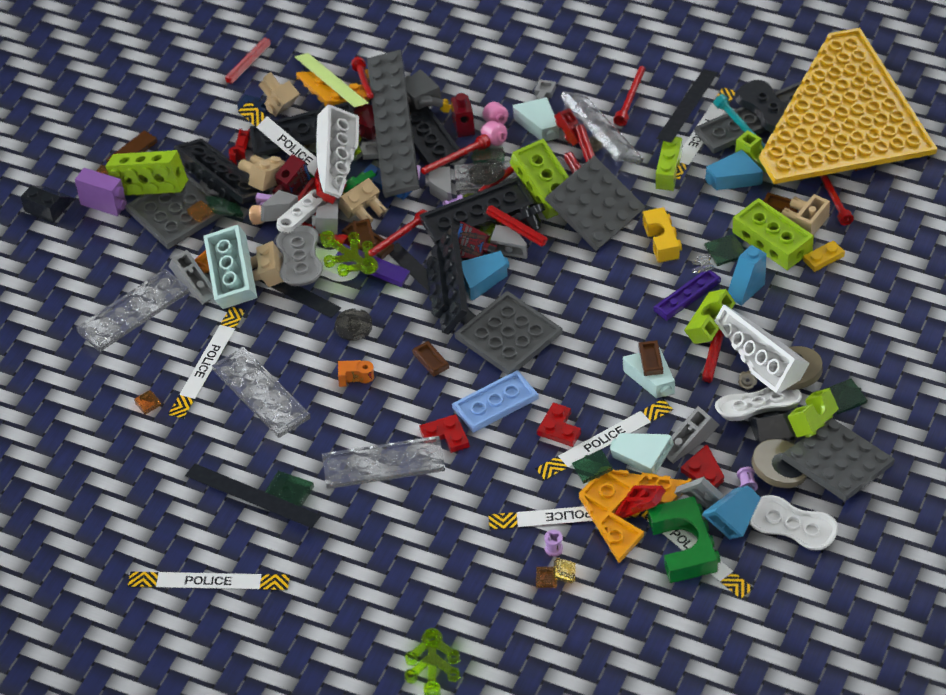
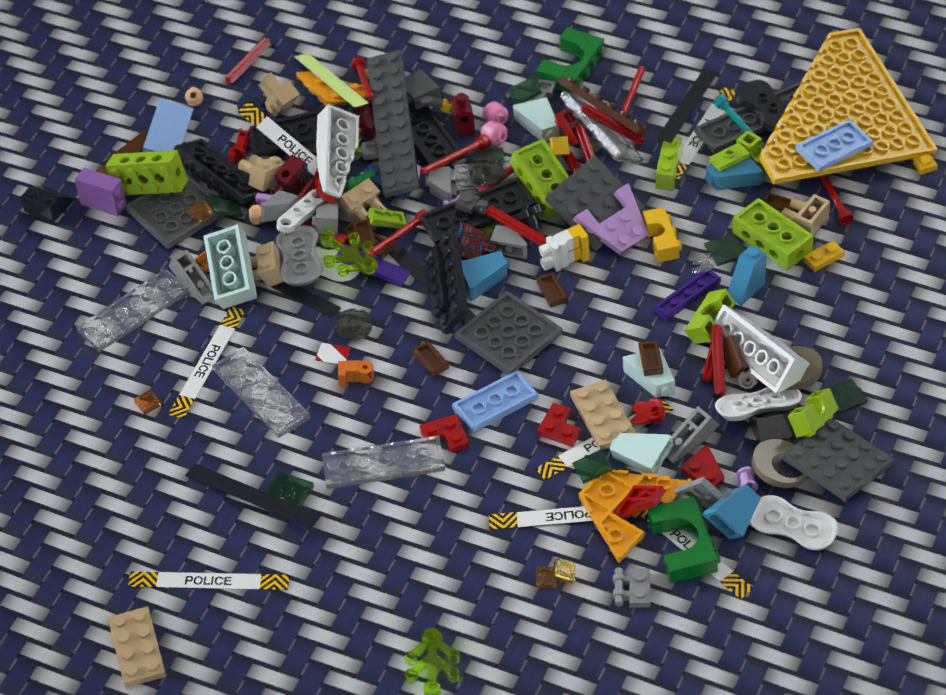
(136, 647): none -> tan plate
(167, 126): none -> light blue tile
(191, 94): none -> light nougat piece
(332, 353): none -> white sticker
(386, 218): none -> lime plate
(469, 202): none -> dark grey plate
(525, 90): none -> clear green piece
(551, 290): none -> reddish brown tile
(551, 546): lavender bush -> none
(559, 145): none -> yellow panel
(565, 248): none -> white hips
(577, 43): none -> green arch
(597, 101): none -> reddish brown plate
(601, 413): none -> tan plate
(611, 123): none -> red axle
(621, 229): none -> lavender wing
(638, 588): none -> light grey plate
(648, 411): none -> red plate
(718, 360): none -> red axle
(729, 157): none -> lime plate
(733, 357): none -> reddish brown tile
(834, 145): none -> light blue tile
(925, 164): none -> yellow plate

